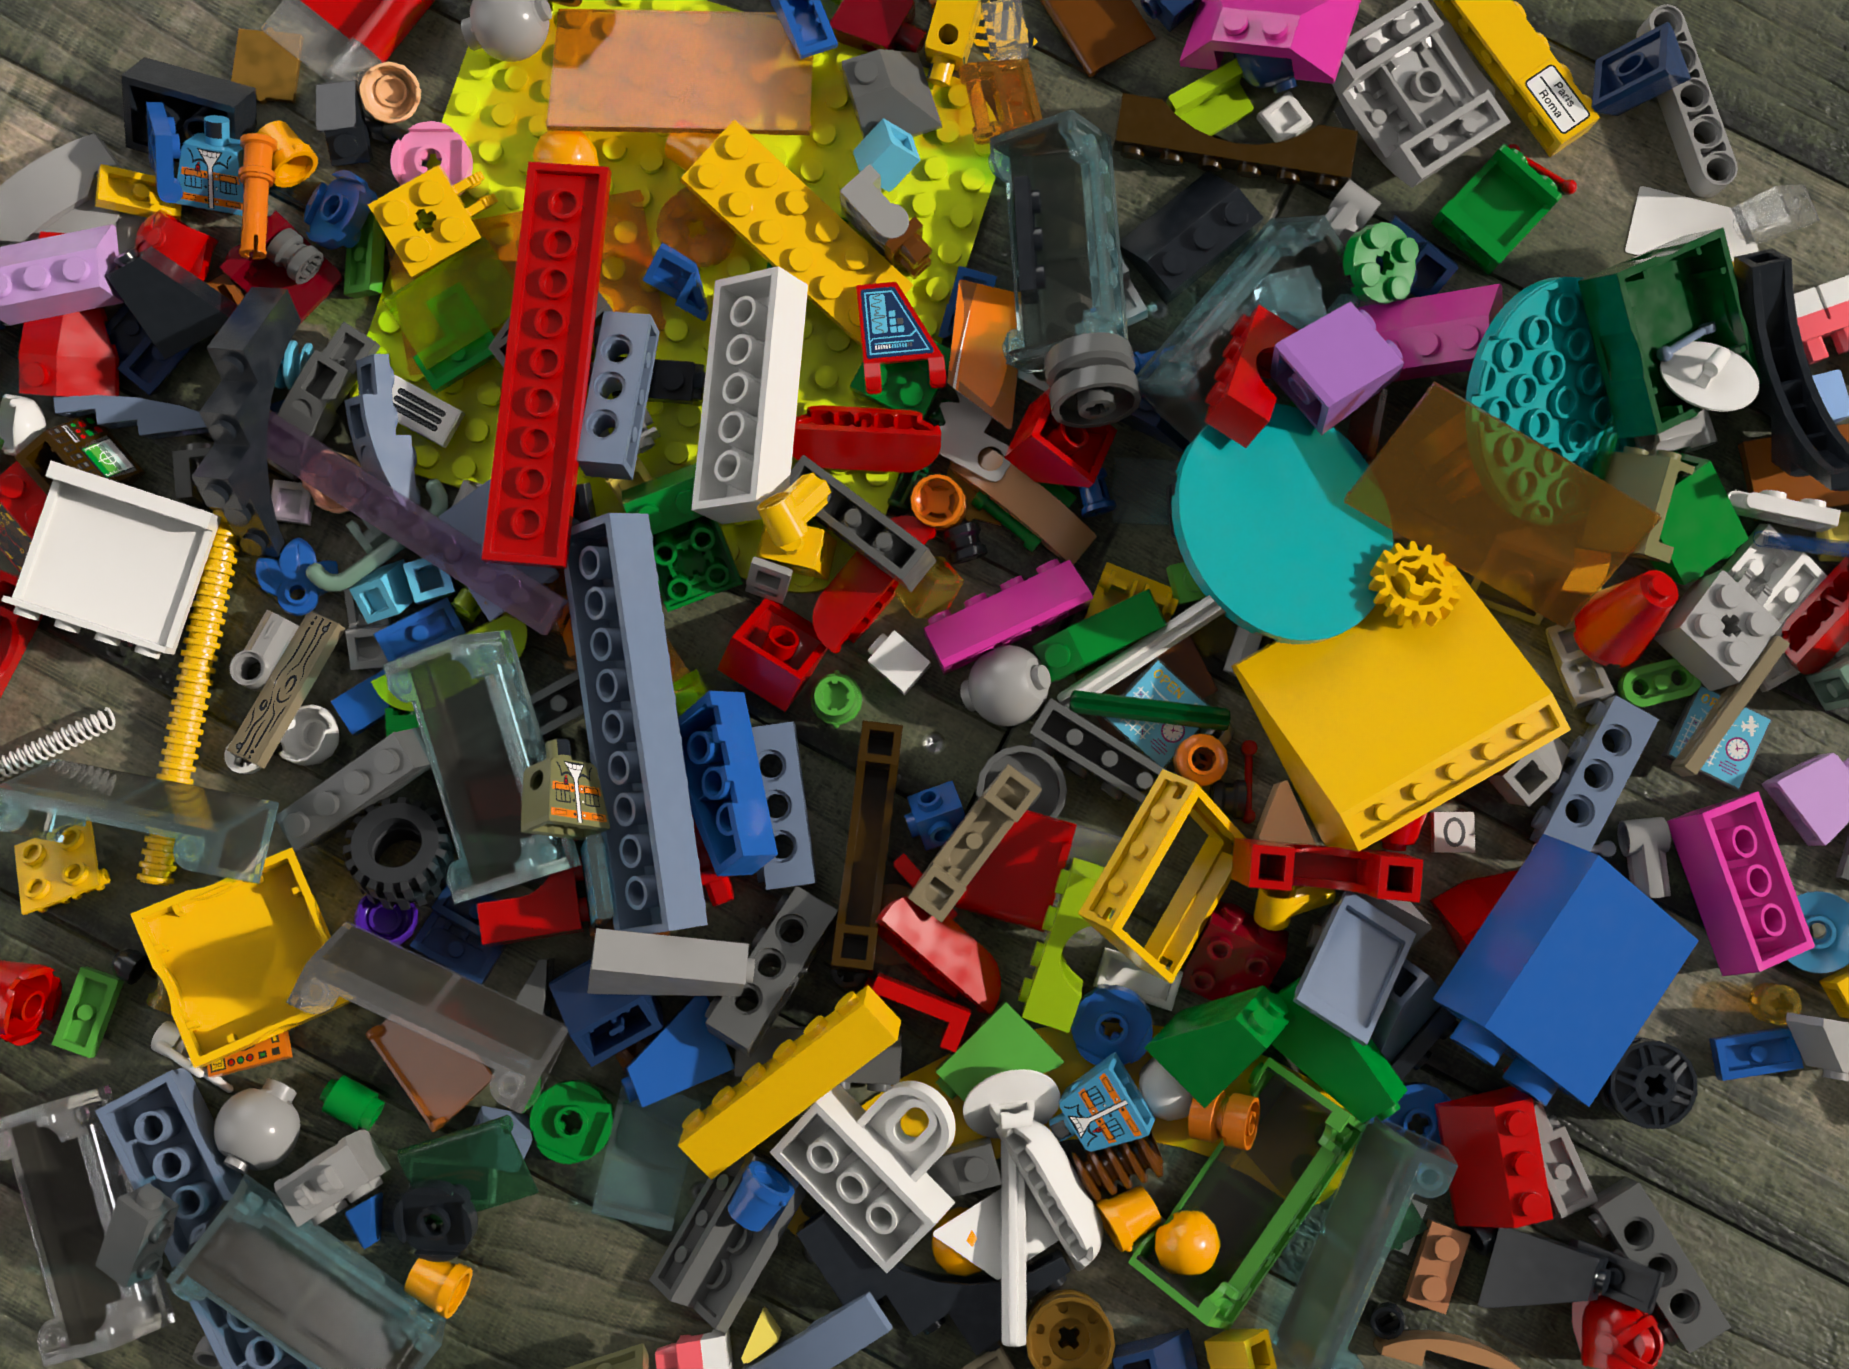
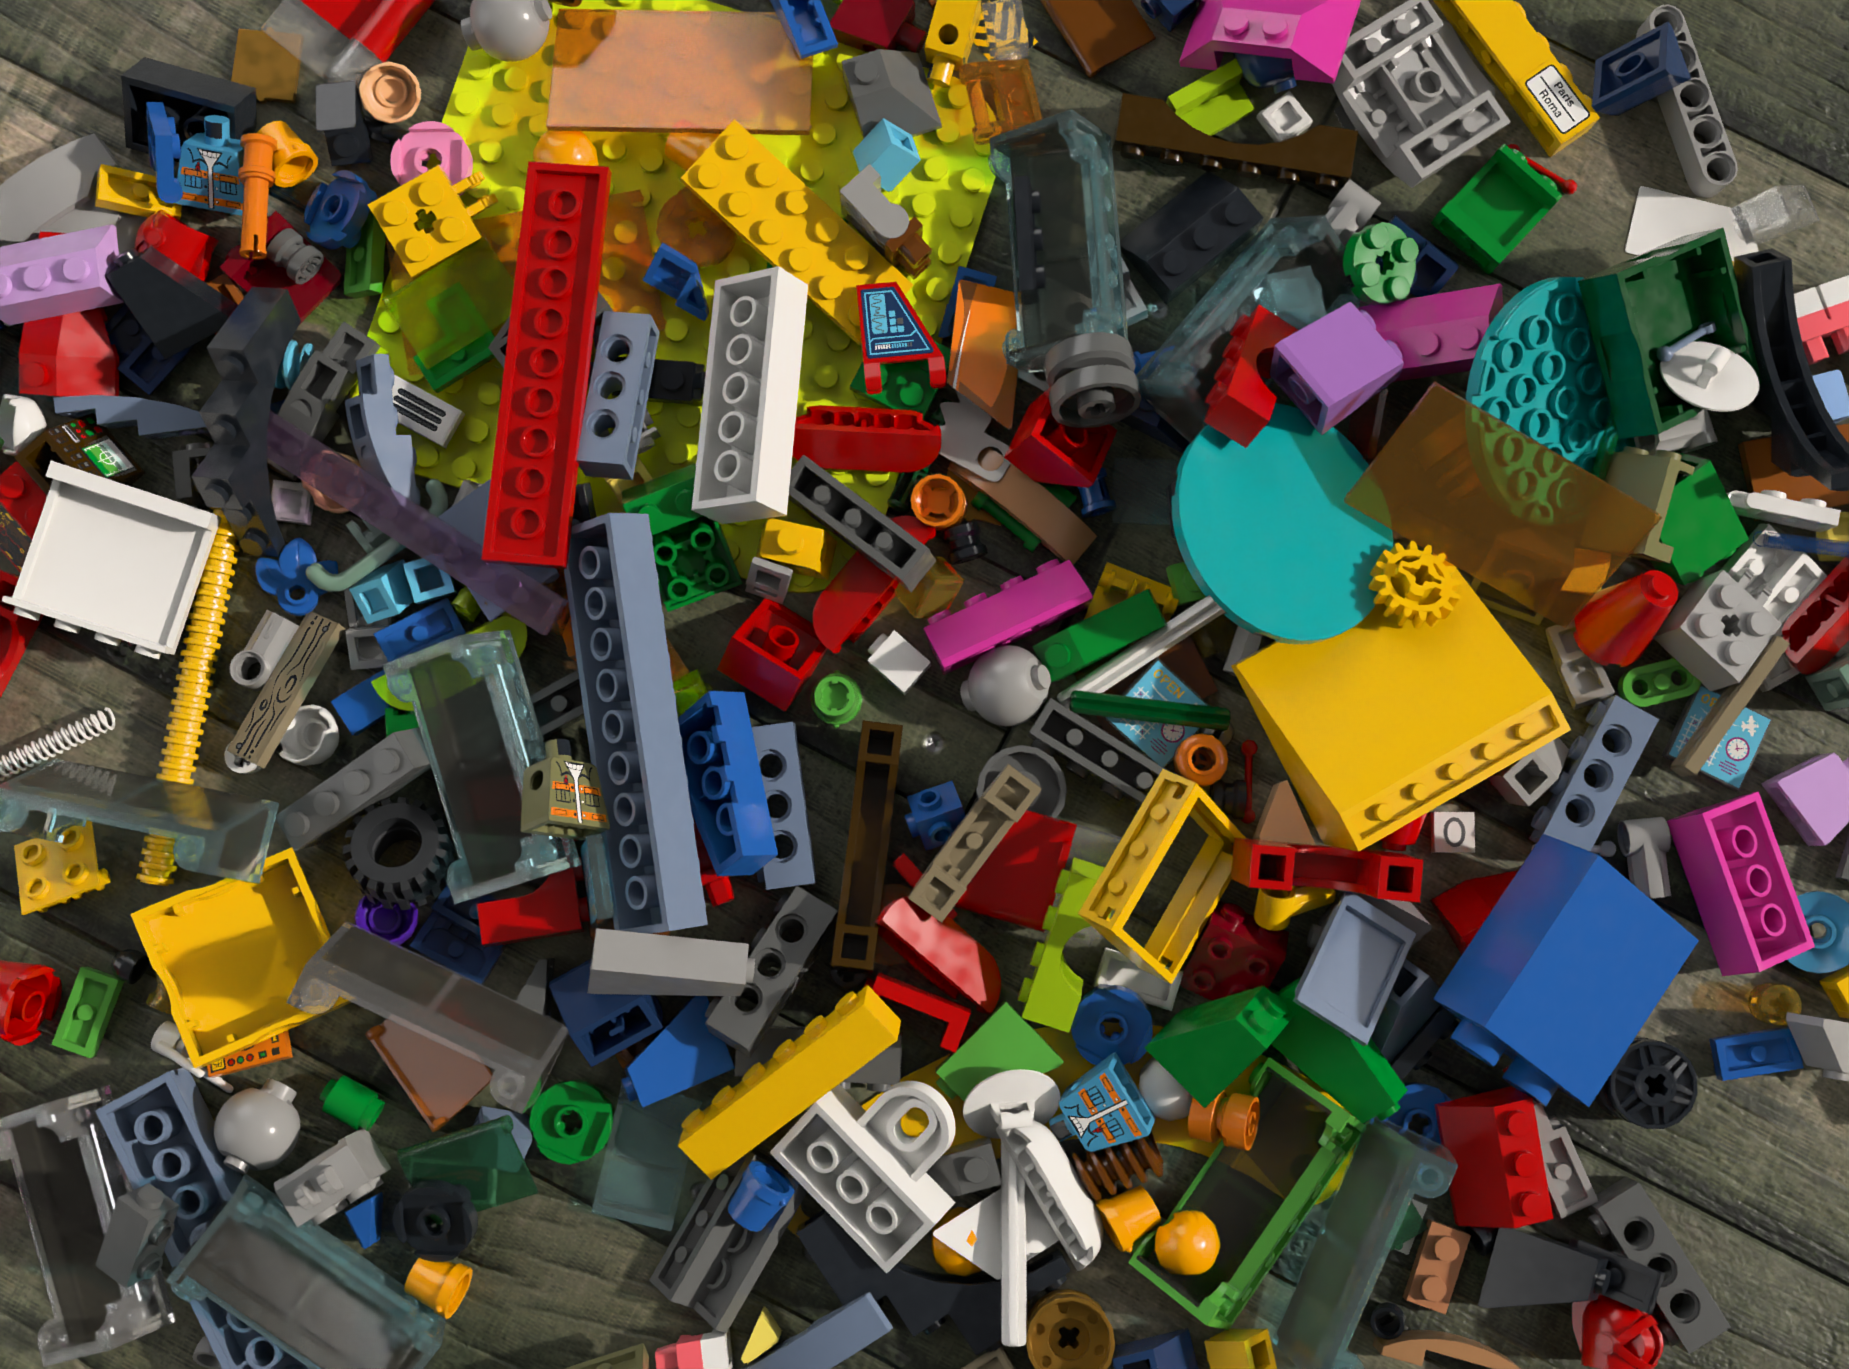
(790, 510): yellow piece -> none

